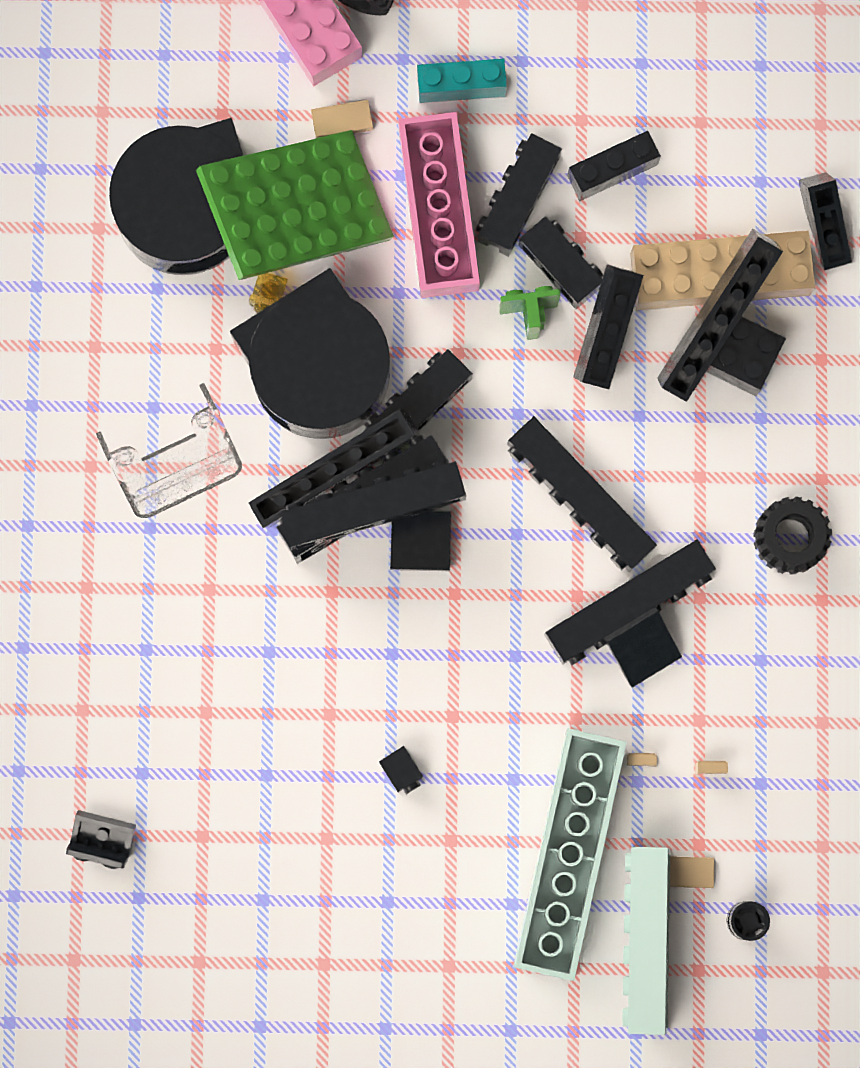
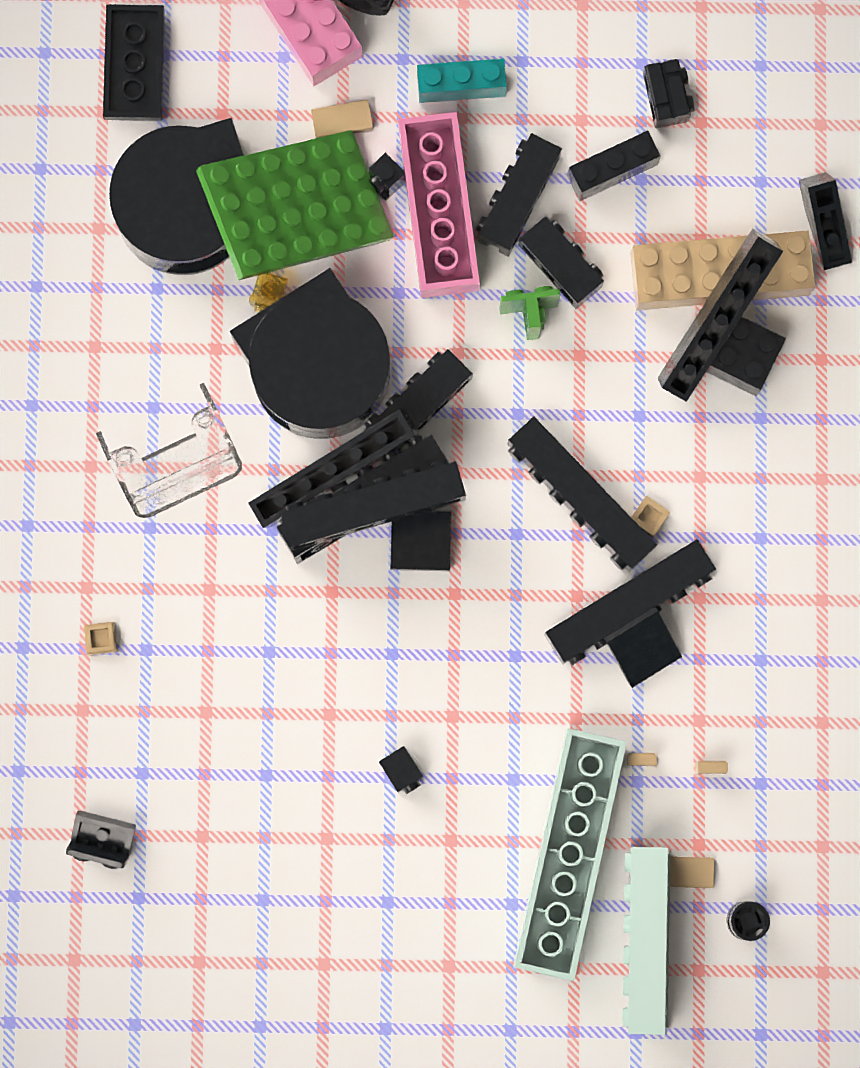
(100, 638): none -> tan tile
(133, 62): none -> black plate
(386, 176): none -> black brick
(608, 326): black brick -> none
(650, 516): none -> tan tile
(667, 93): none -> black brick
(810, 518): black tyre -> none

